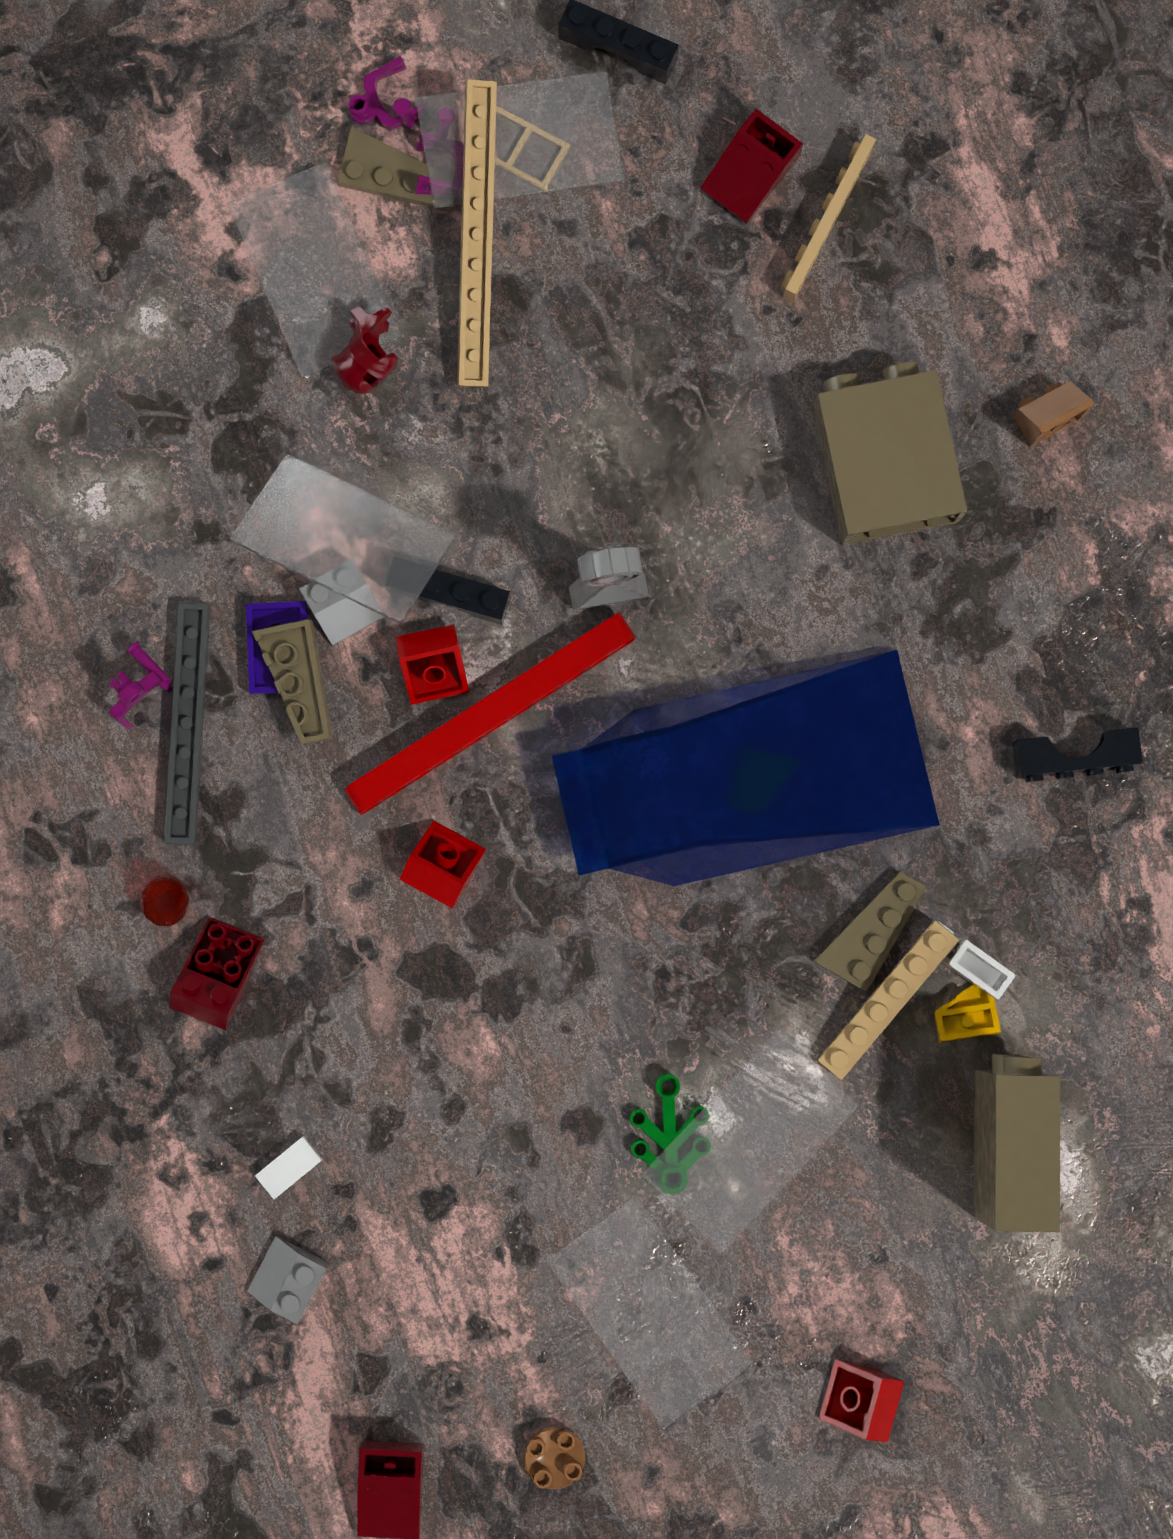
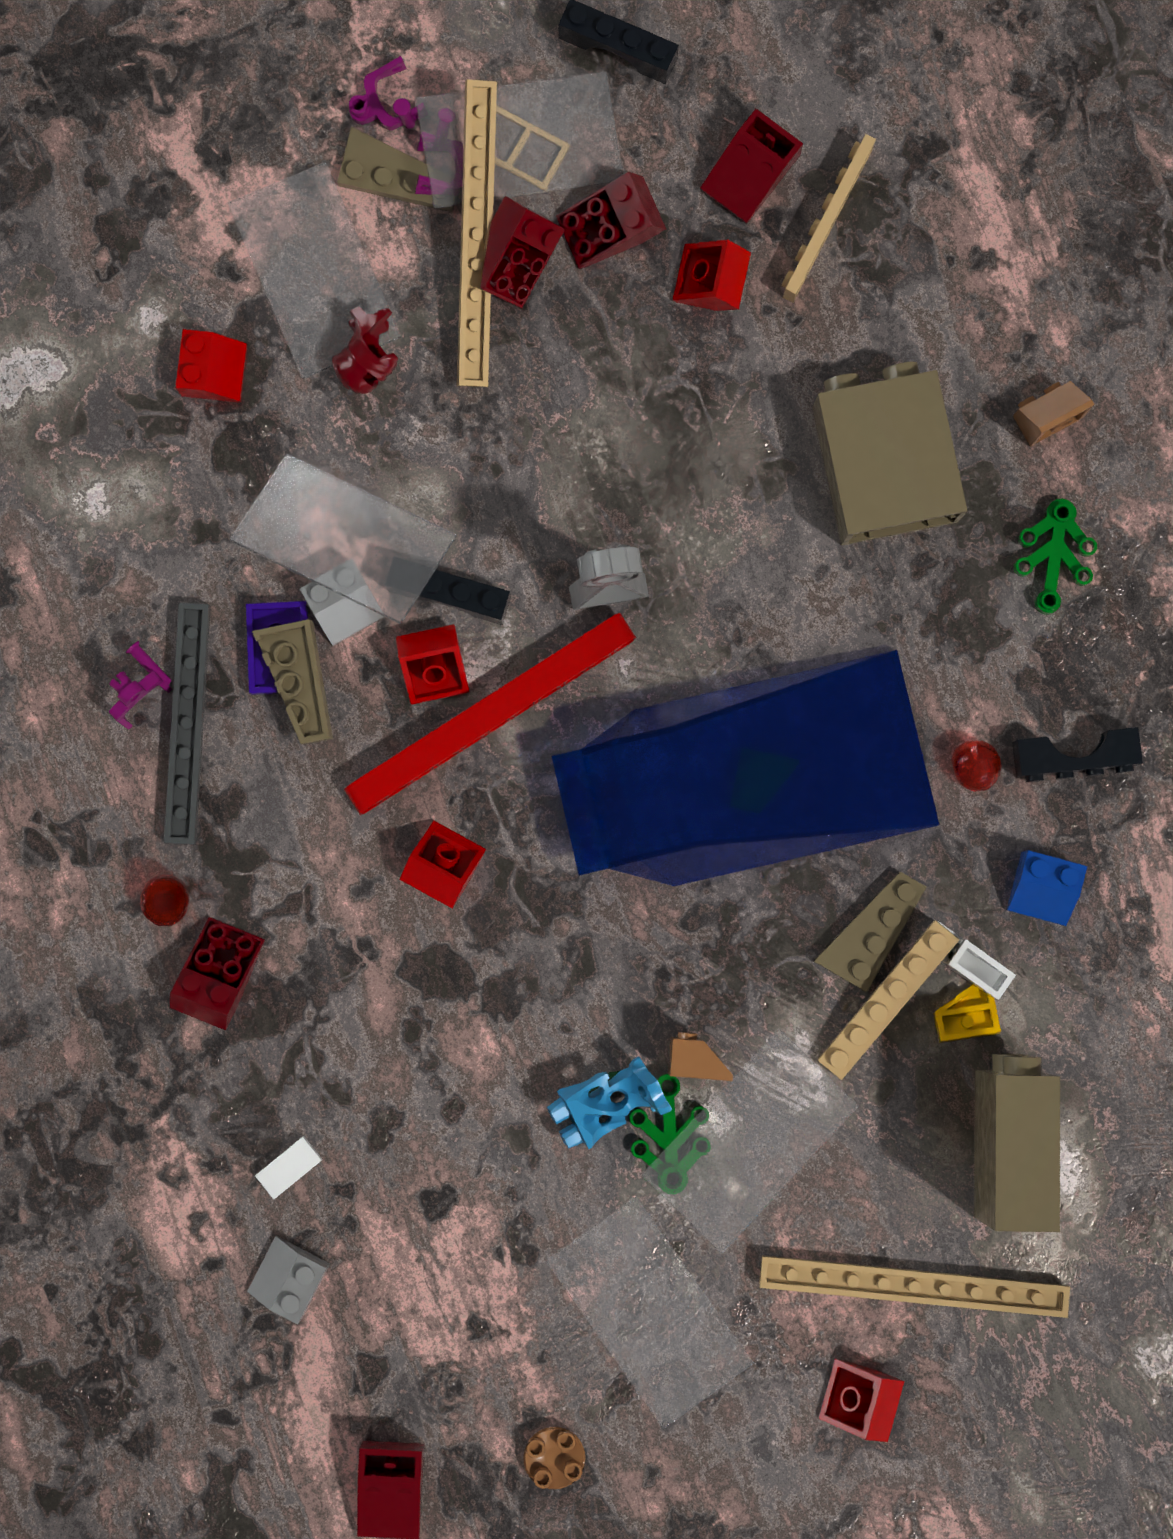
(210, 366): none -> red slope
(517, 251): none -> dark red slope
(591, 1100): none -> dark azure hips
(611, 220): none -> dark red slope
(695, 1059): none -> medium nougat slope
(712, 275): none -> red slope
(914, 1286): none -> tan plate
(976, 765): none -> clear red hair
(1046, 887): none -> blue slope
(1056, 551): none -> green plant

